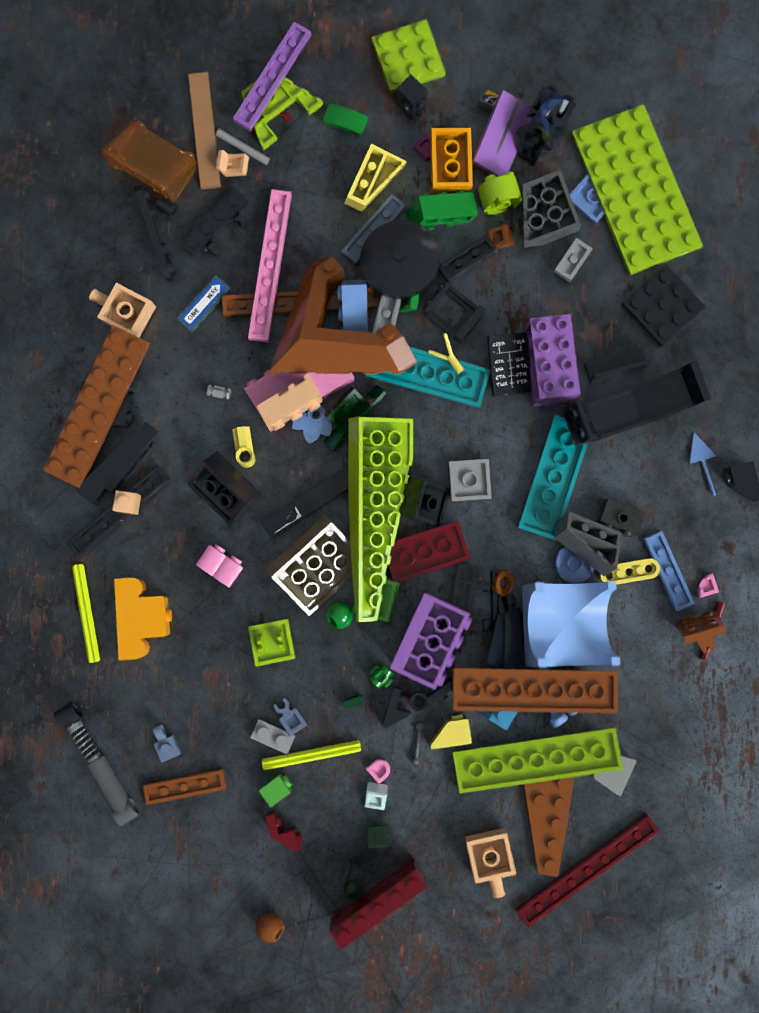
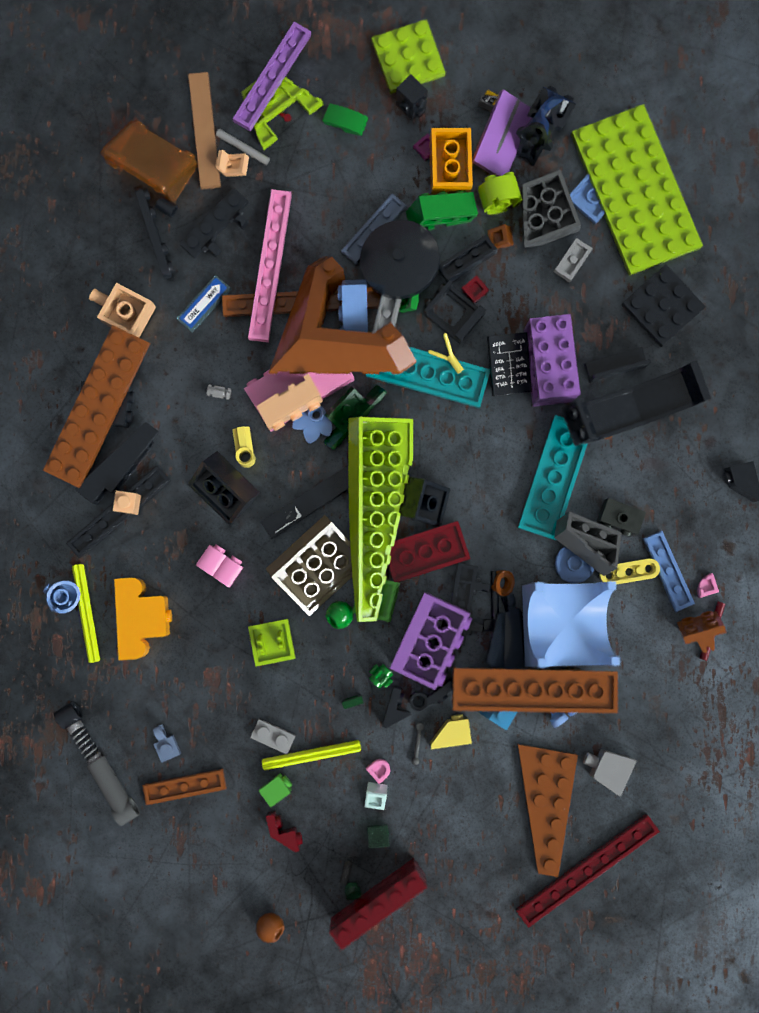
(62, 596): none -> medium blue helmet
(291, 720): sand blue plate -> none
(374, 175): light yellow wedge -> none
(470, 480): light grey plate -> none
(475, 289): none -> dark red plate
(490, 858): light nougat brick -> none
(537, 760): lime plate -> none
(701, 452): medium blue piece -> none

